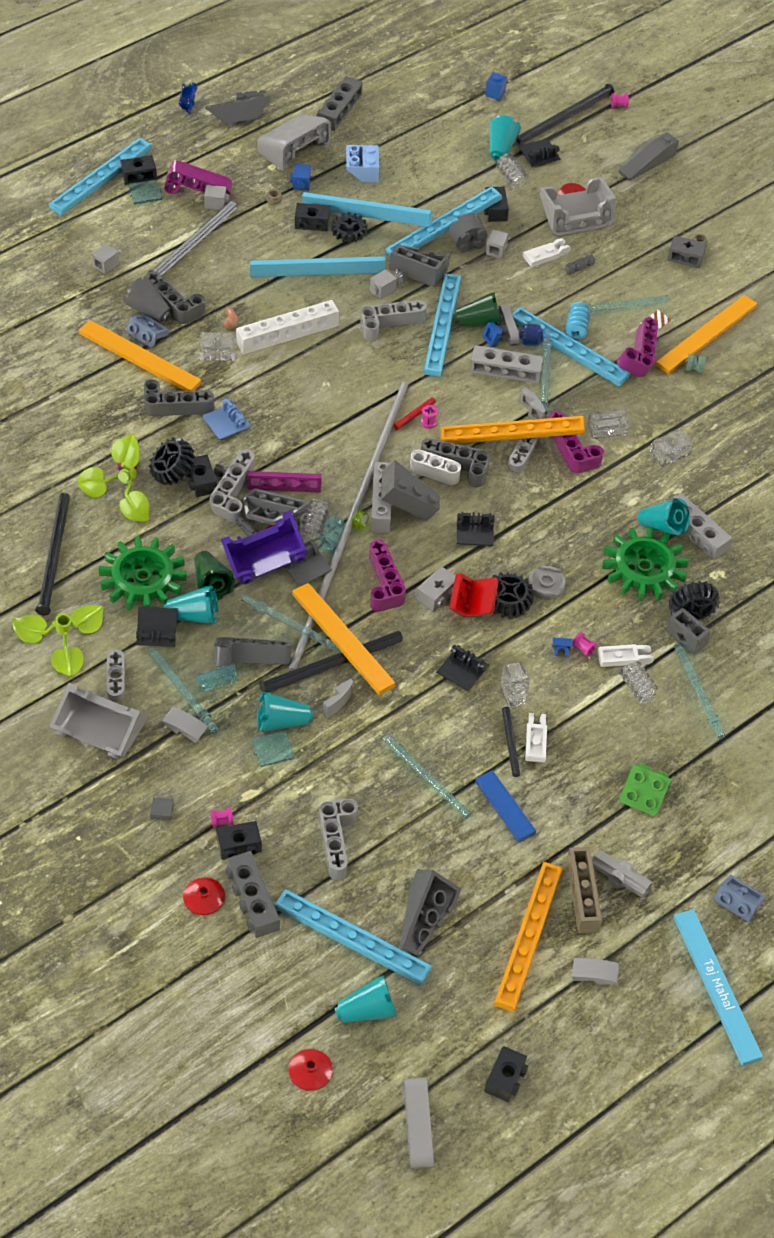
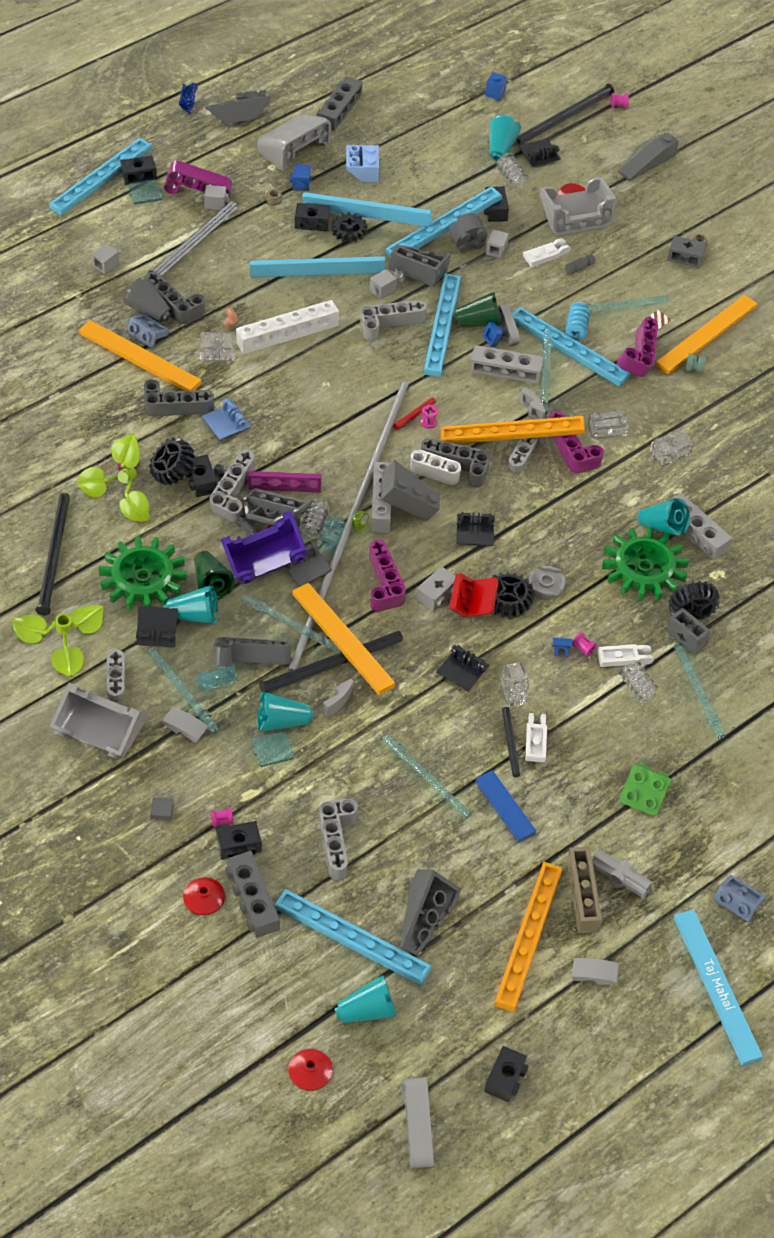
(531, 334): clear blue head -> none

